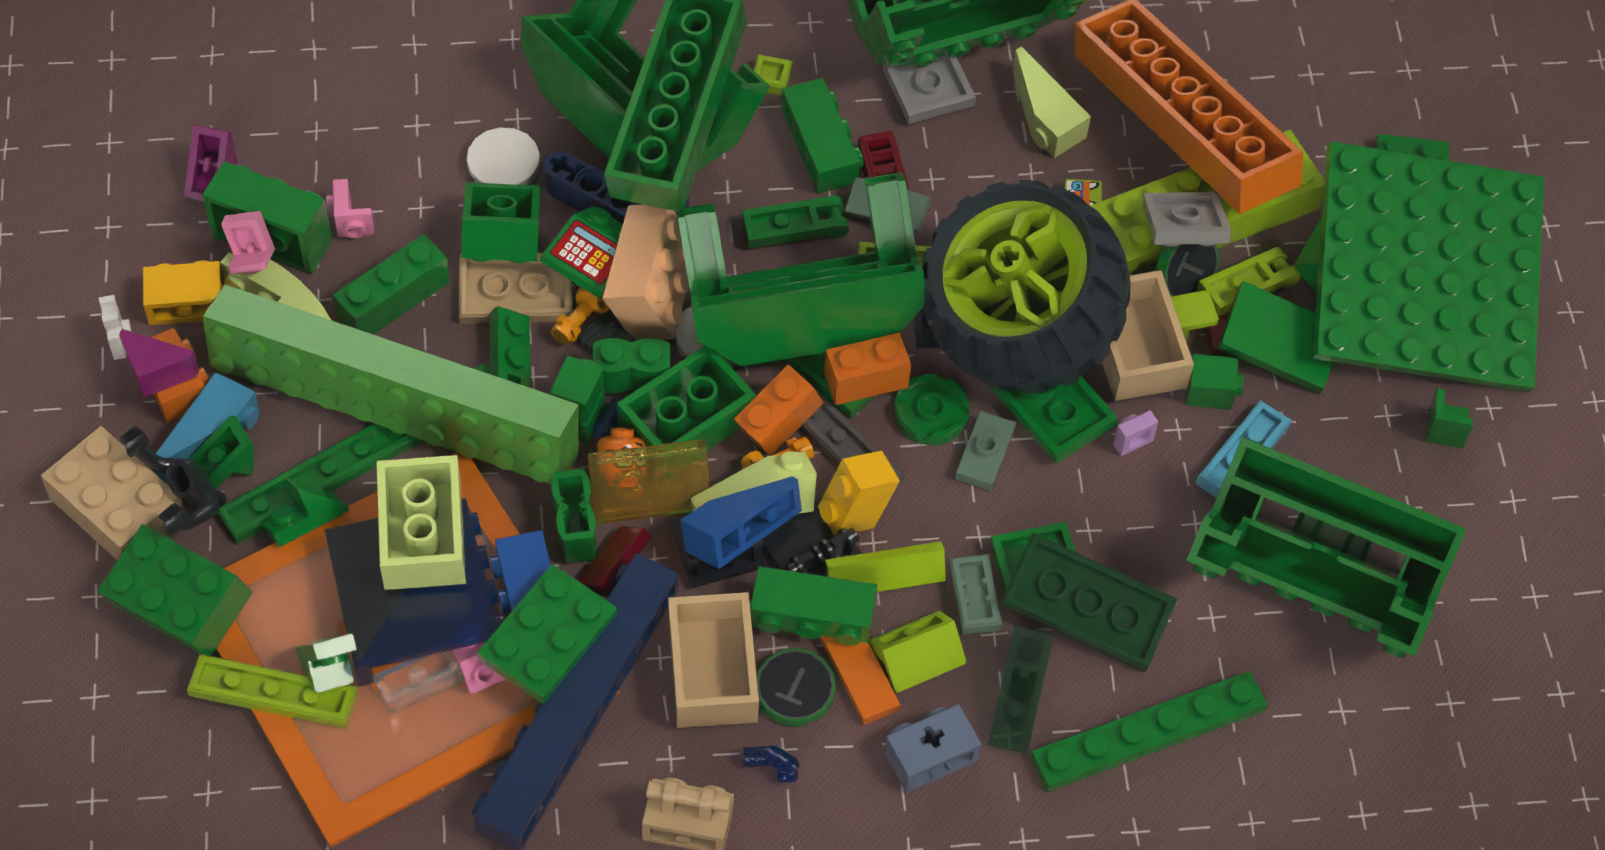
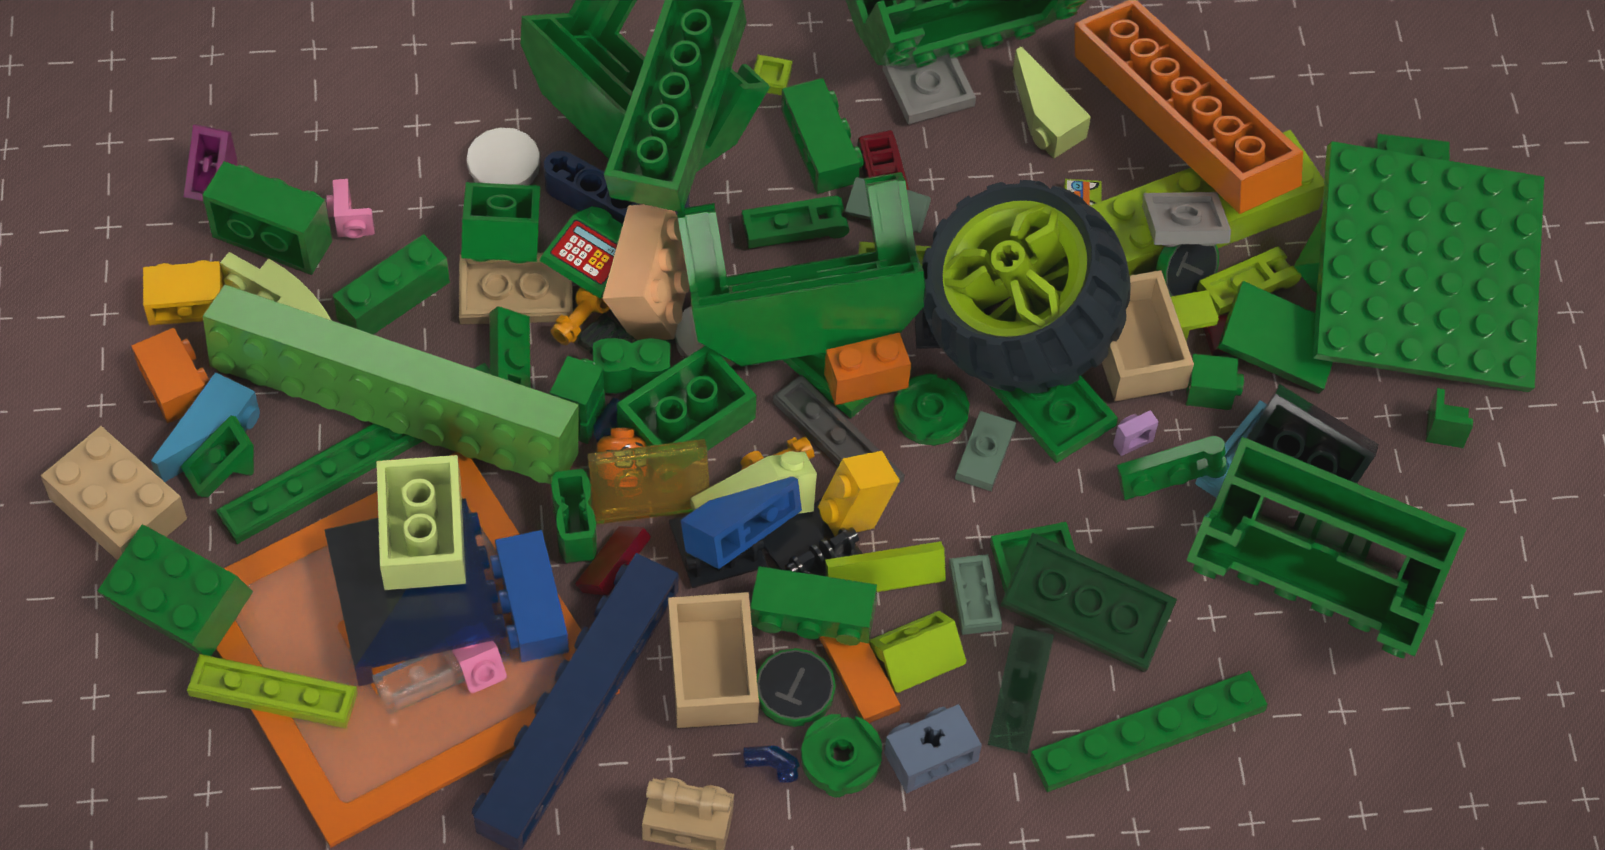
(113, 324): white plate -> none
(157, 363): magenta slope -> none
(185, 480): black piece -> none
(248, 242): bright pink bracket -> none
(311, 510): green slope -> none
(327, 661): slope -> none
(547, 633): green plate -> none
(779, 410): orange brick -> none
(837, 776): none -> green plate
(1173, 467): none -> green plate
(1312, 436): none -> black slope

